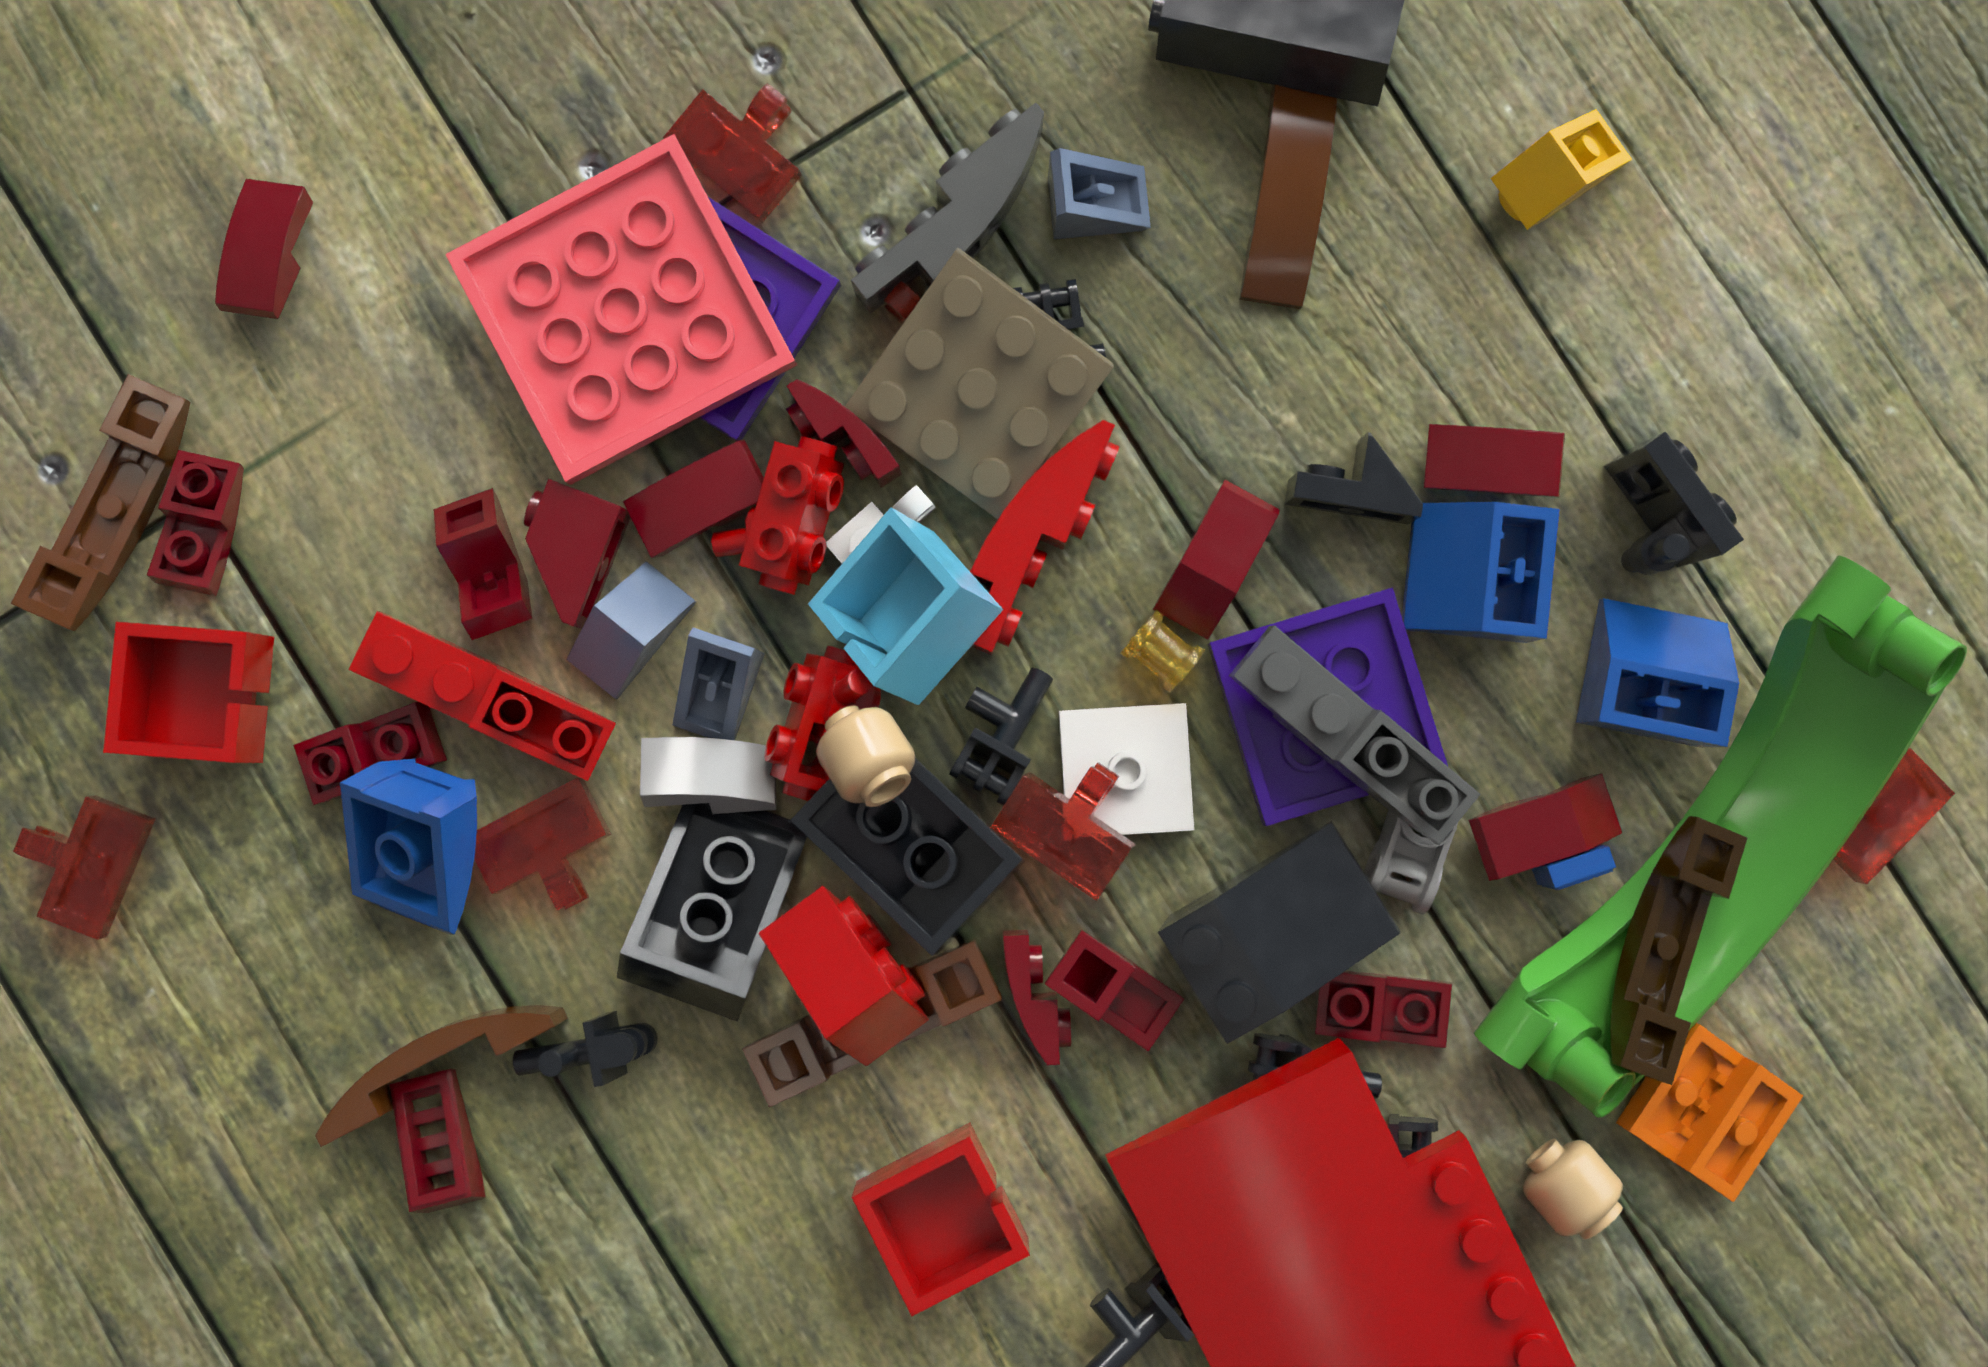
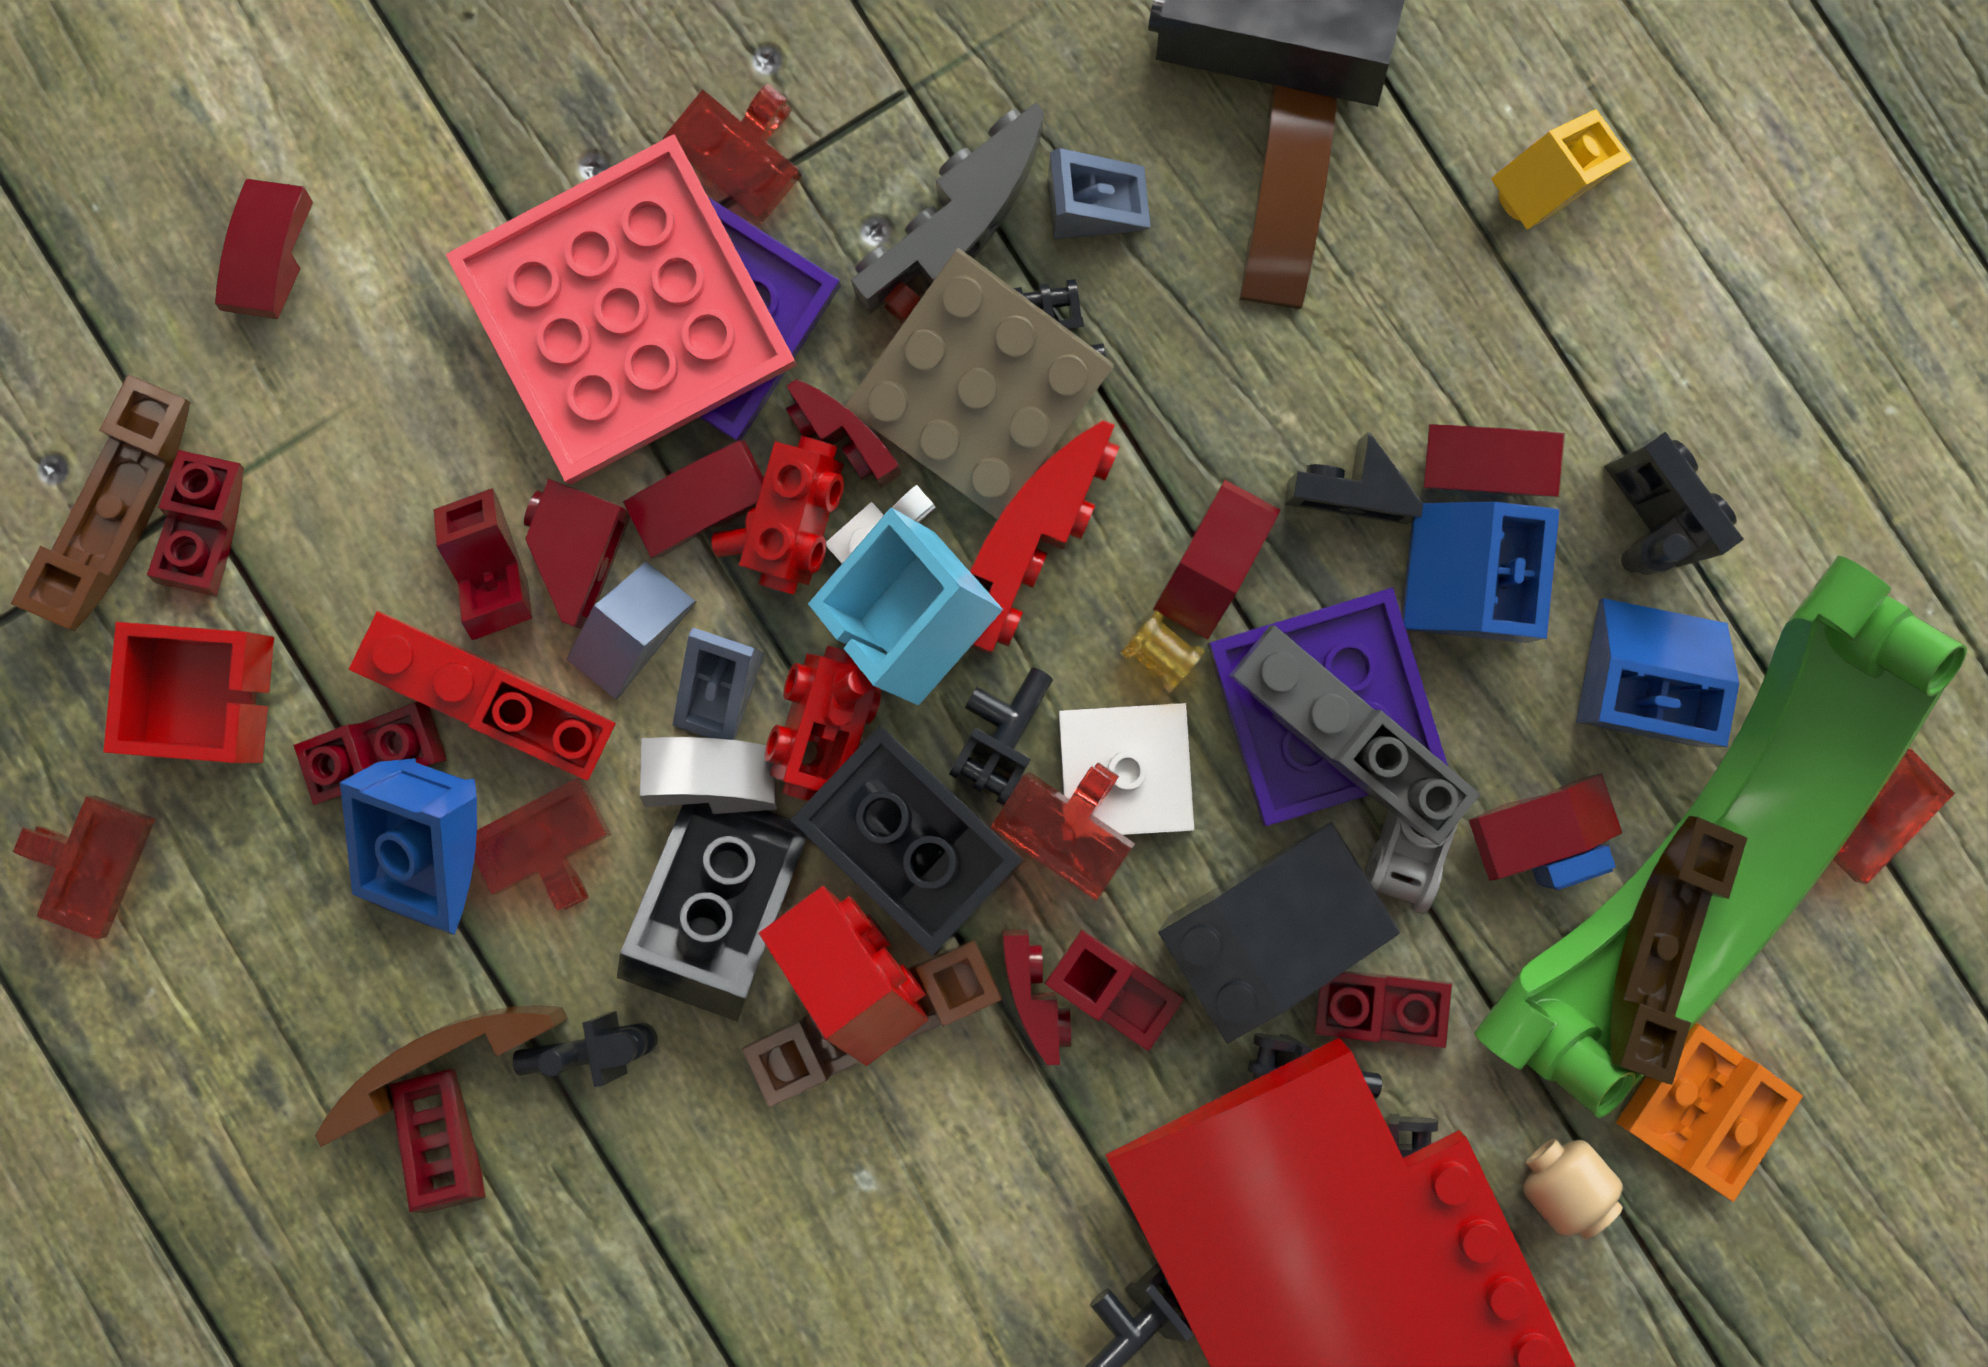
(866, 755): tan head -> none
(940, 1219): red piece -> none

